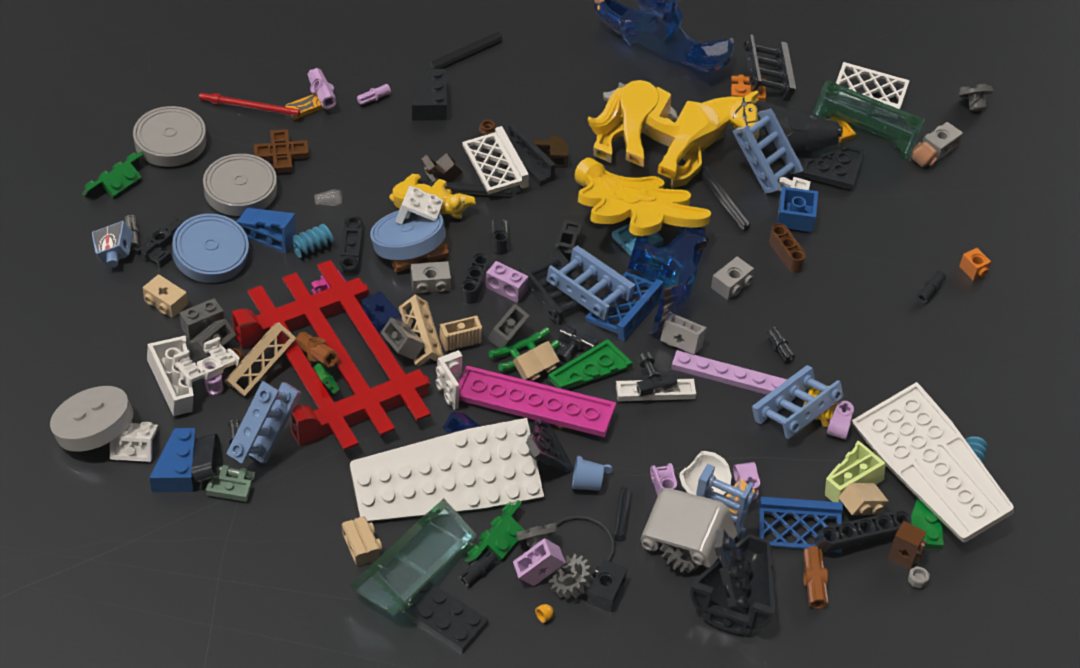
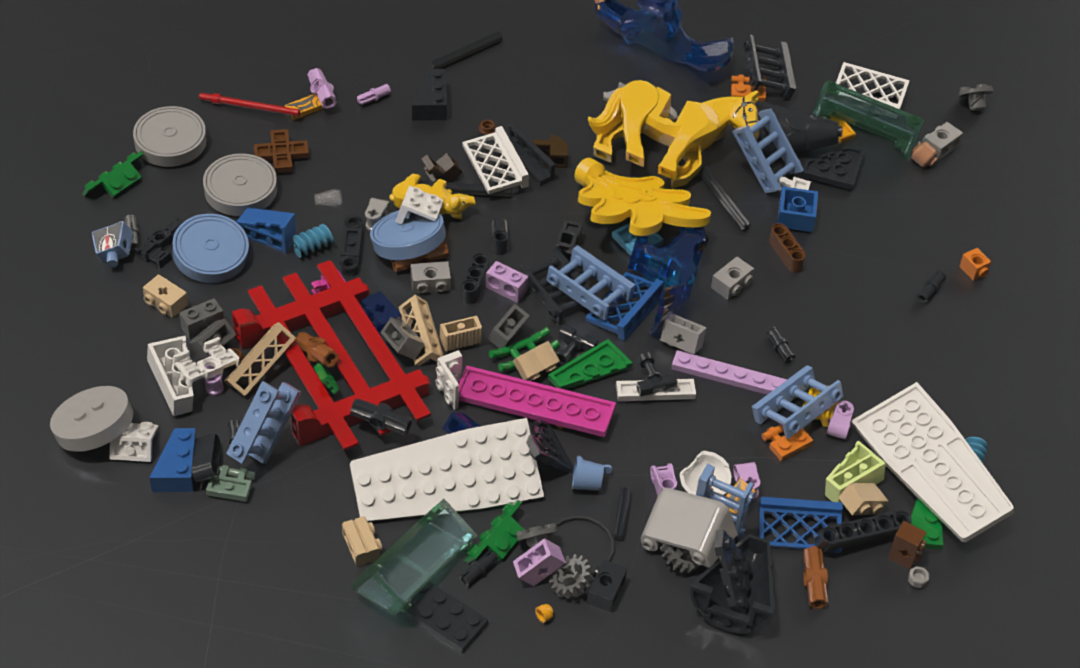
(376, 210): none -> light grey piece
(381, 416): none -> black piece
(784, 447): none -> orange plate

